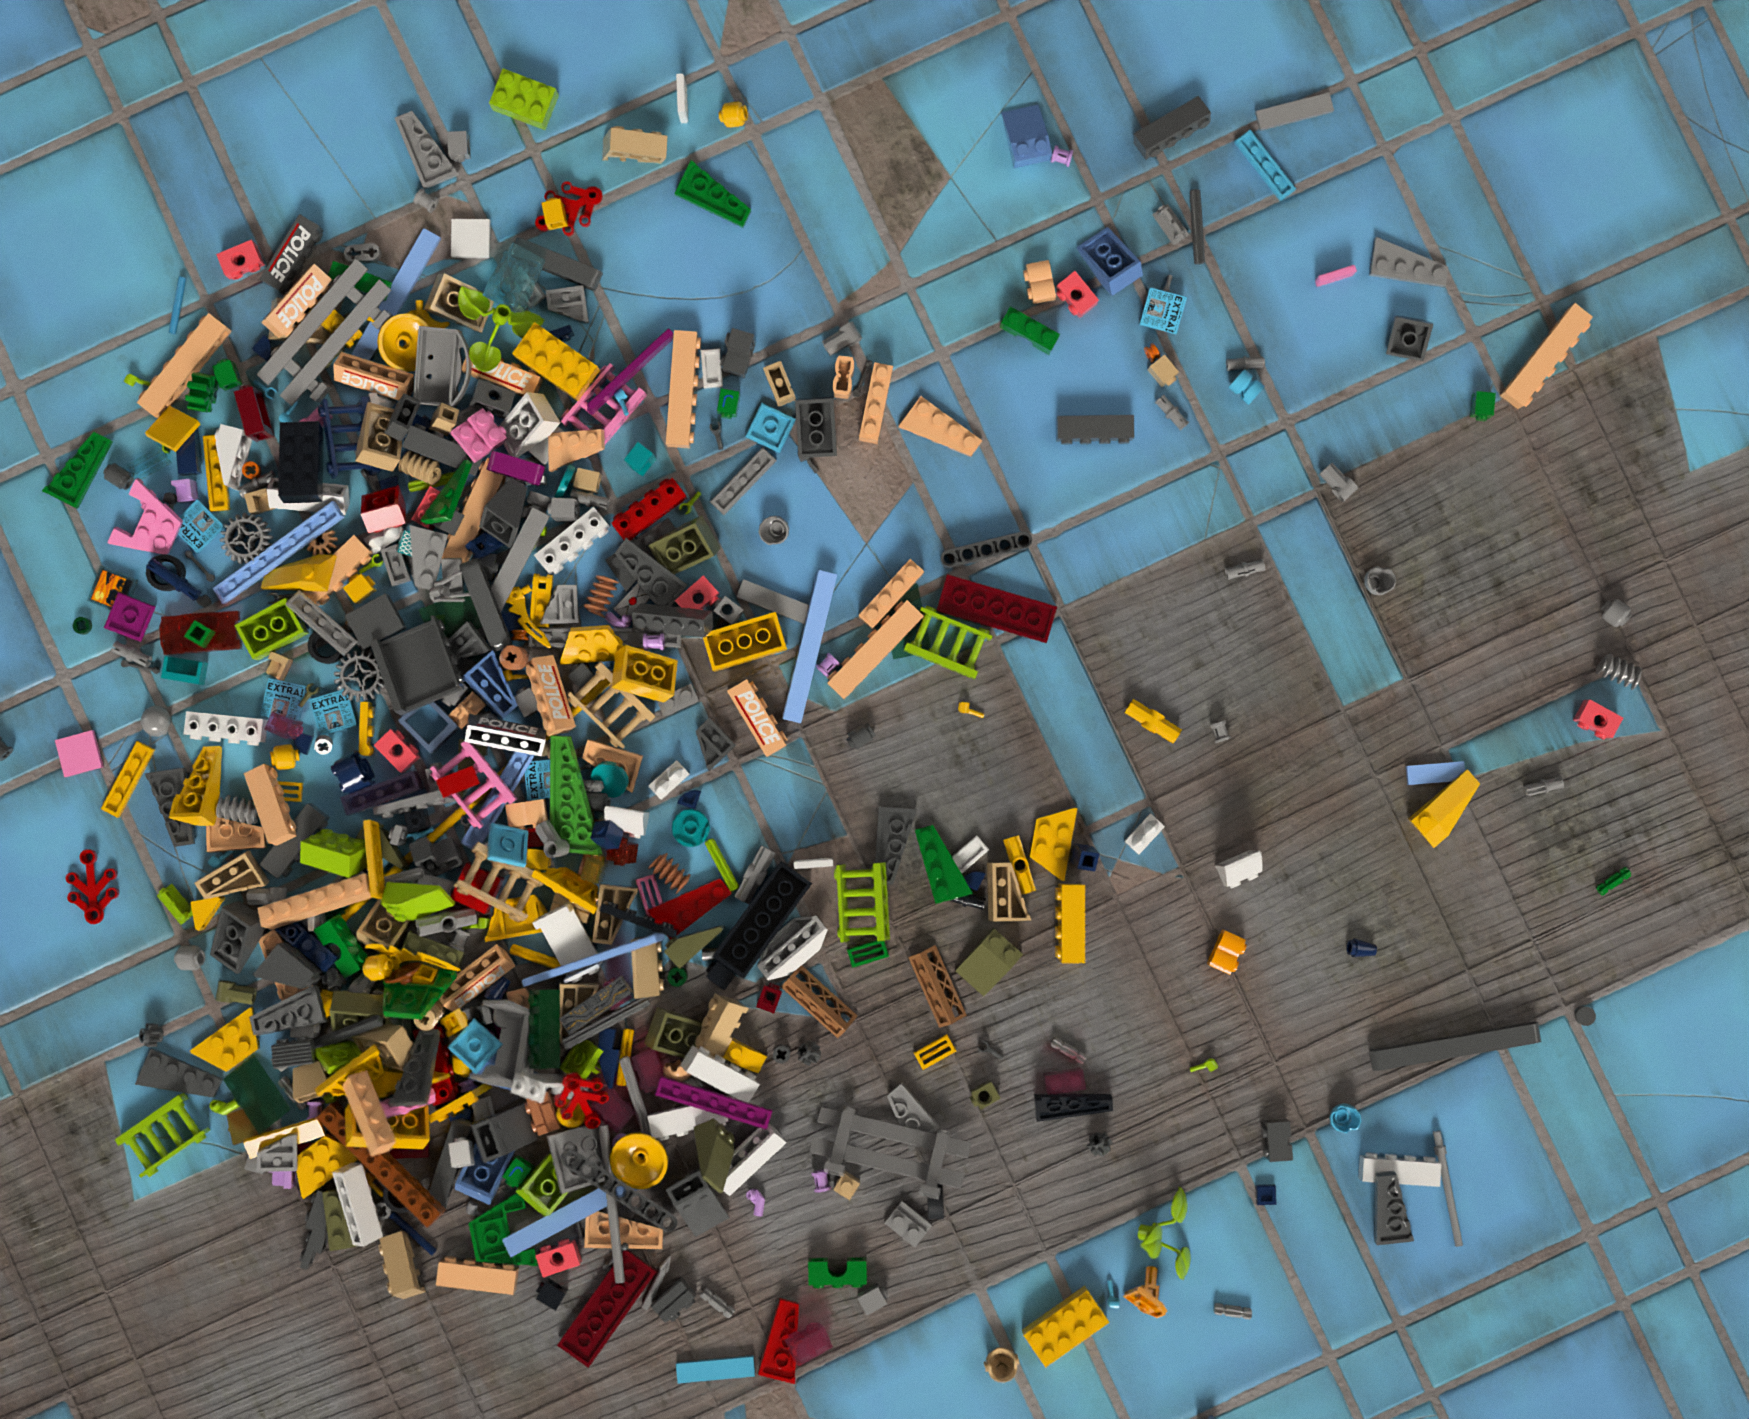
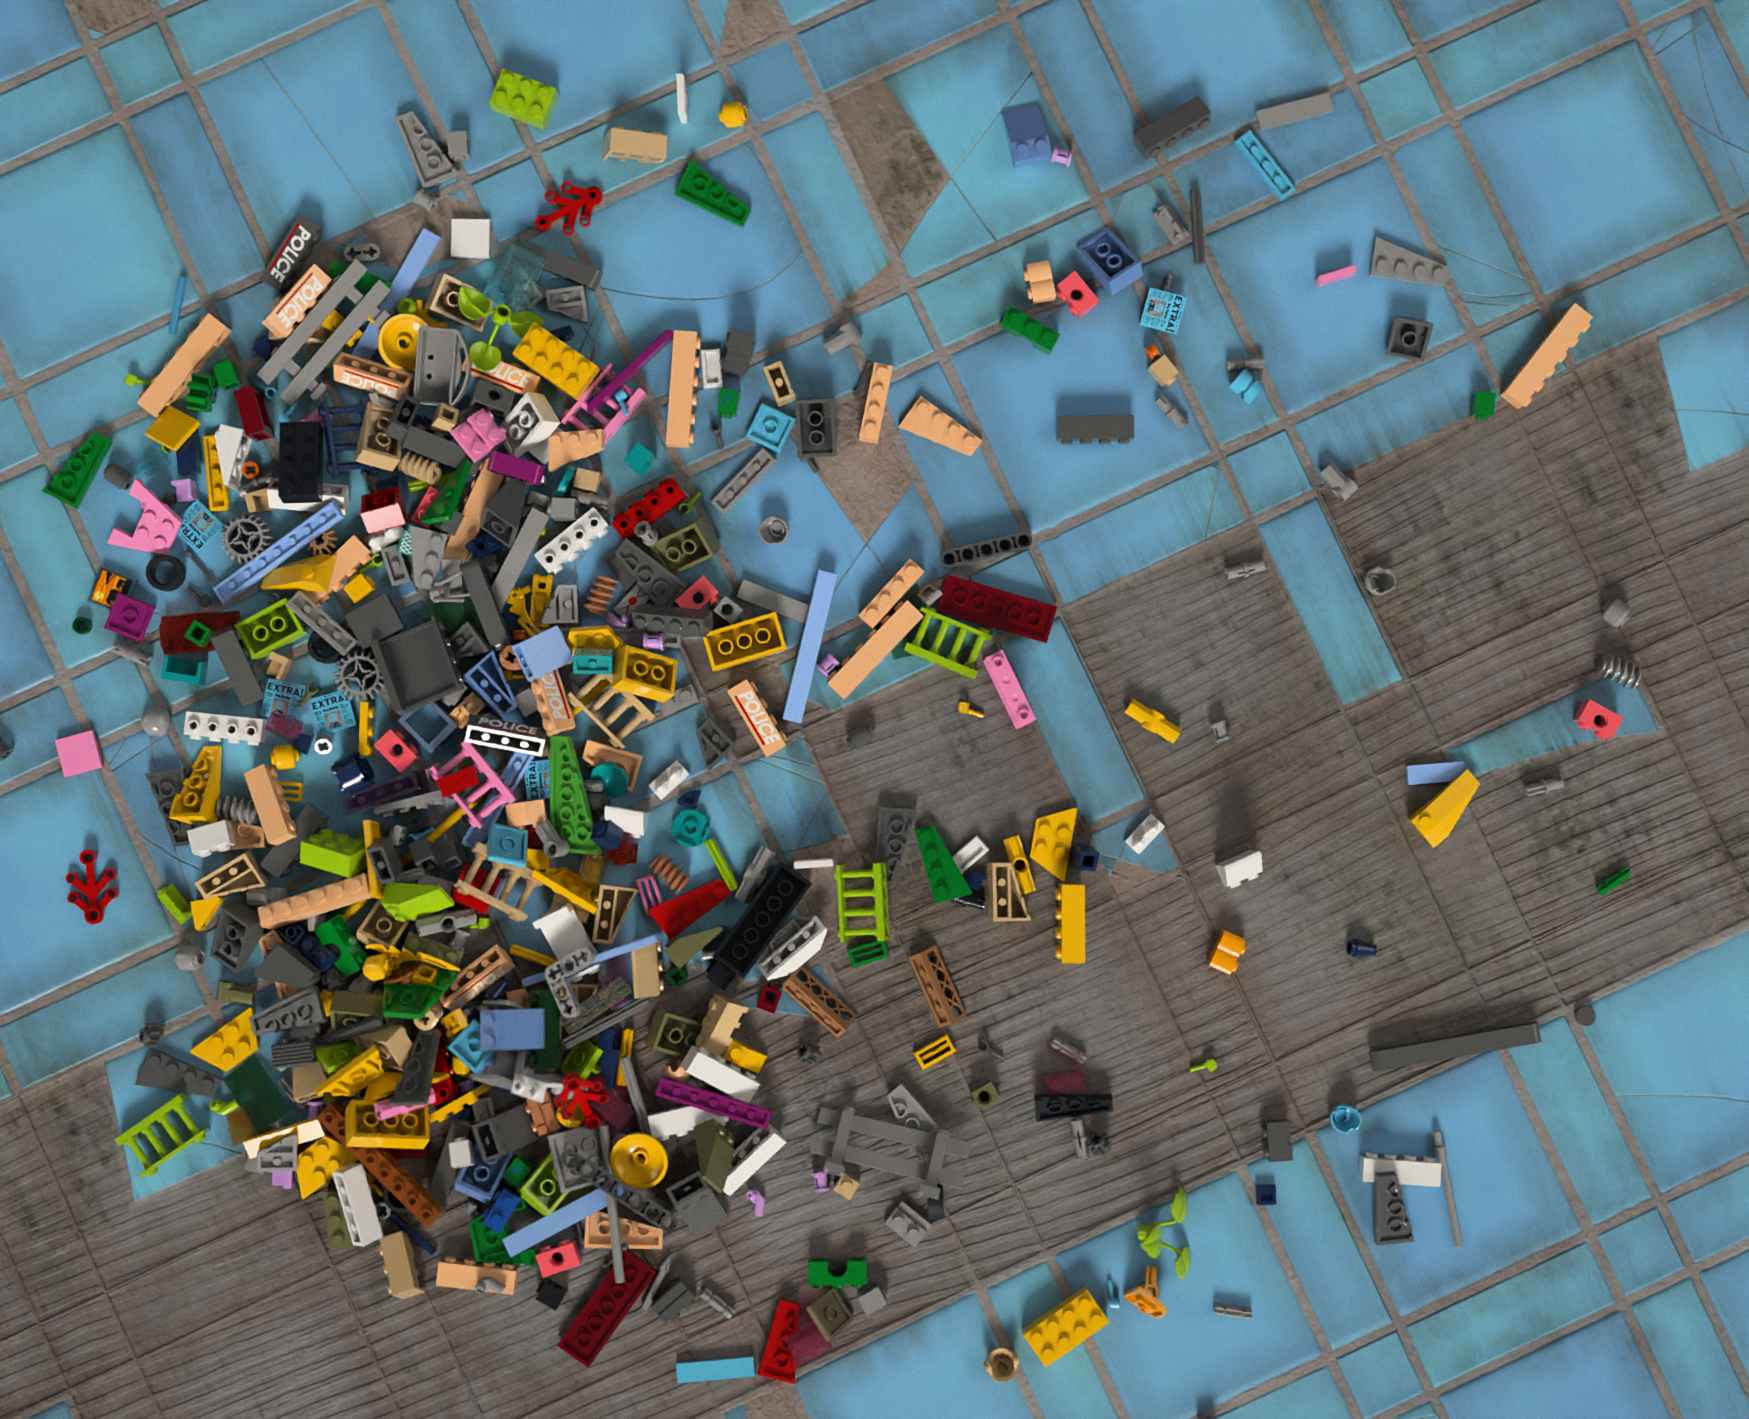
(124, 663): dark grey hinge -> none
(128, 779): yellow tile -> none
(179, 583): dark blue pin -> none
(211, 838): none -> white brick
(217, 862): medium azure hand -> none
(229, 260): coral brick -> none
(236, 665): none -> dark grey brick
(318, 1237): dark grey slope -> none
(369, 1113): light nougat brick -> none
(384, 860): none -> dark grey brick
(406, 306): none -> lime tile
(489, 1283): none -> light grey arm
(501, 1210): none -> blue brick
(504, 927): yellow wing -> none
(512, 1029): none -> medium blue slope
(543, 653): none -> light blue brick
(554, 213): yellow brick -> none
(562, 979): none -> light grey beam
(593, 661): none -> teal panel
(646, 921): black wing -> none
(647, 531): none -> light grey bush
(648, 1068): clear pink brick -> none
(780, 1059): dark grey bush -> none
(830, 1314): none -> dark tan tile
(844, 372): light nougat brick -> none
(929, 594): none -> light grey tile
(989, 962): olive slope -> none
(1009, 689): none -> bright pink fence
(1081, 1149): none -> light grey pin

